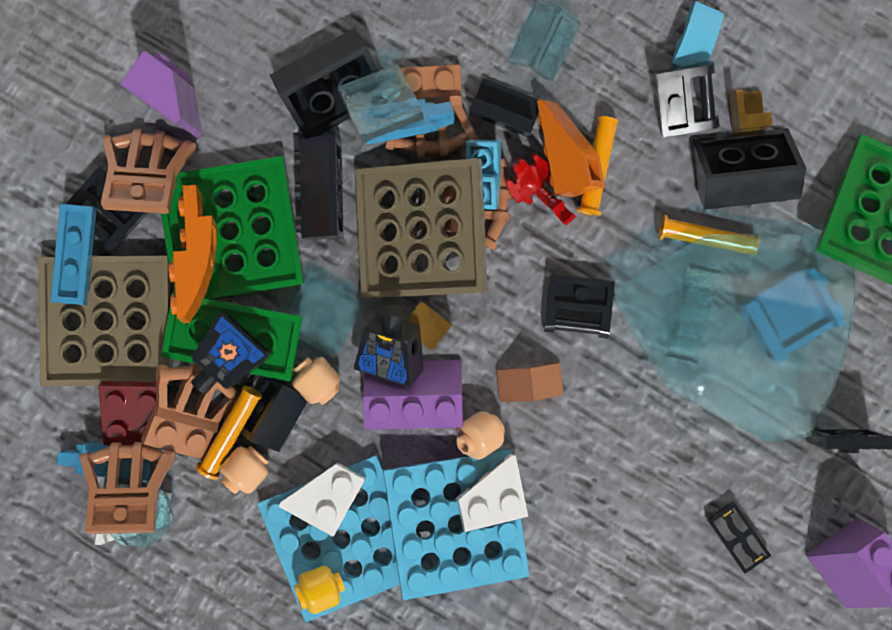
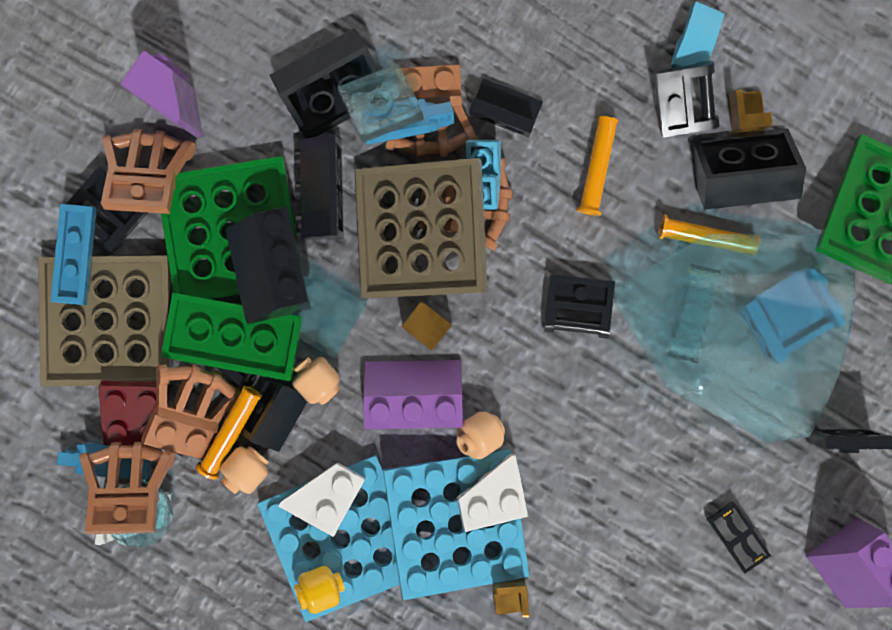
(193, 267): orange slope -> none
(227, 354): torso -> none
(268, 266): none -> black slope
(391, 348): torso -> none
(511, 597): none -> pearl gold panel
(530, 180): red piece -> none
(530, 383): nougat slope -> none
(545, 40): clear light blue panel -> none
(571, 158): orange slope -> none

